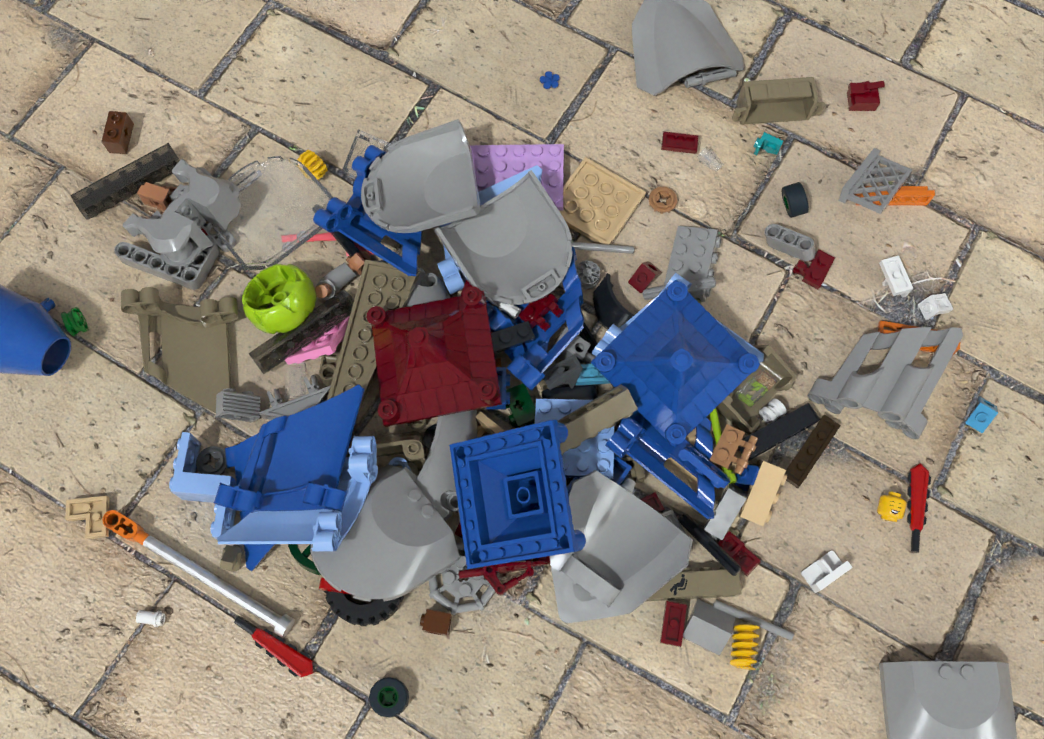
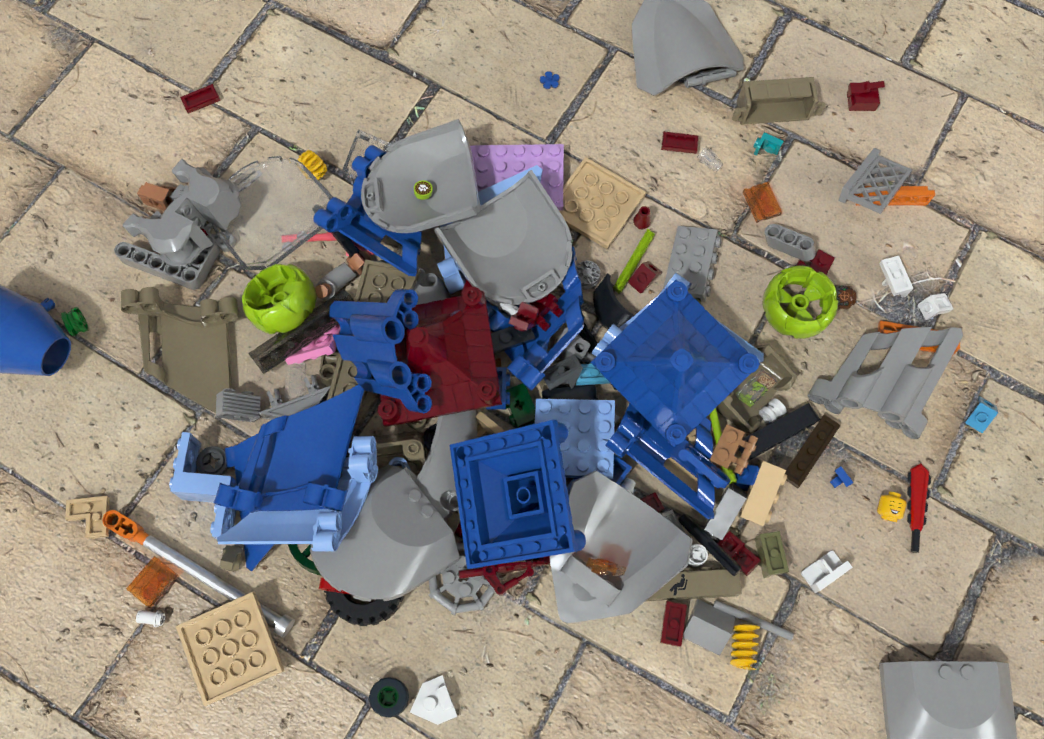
(117, 132): reddish brown brick -> none
(125, 181): clear smoke brick -> none
(152, 582): none -> clear orange plate
(200, 98): none -> dark red tile
(229, 648): none -> tan plate
(287, 655): red sword -> none
(374, 349): none -> blue panel
(423, 190): none -> tile
(434, 702): none -> white plate
(436, 622): reddish brown brick -> none
(525, 317): none -> dark red bracket
(596, 416): dark tan brick -> none
(602, 566): none -> clear orange plate
(603, 247): light grey bar -> none
(633, 262): none -> lime axle
(637, 470): dark tan bracket -> none
(642, 219): none -> dark red cone
(664, 193): medium nougat gear -> none
(698, 284): light grey axle -> none
(699, 553): none -> white wheel
(762, 202): none -> clear orange plate
(771, 554): none -> olive panel
(795, 199): black wheel -> none
(795, 318): none -> lime wheel
(842, 477): none -> blue tile
(846, 296): none -> head

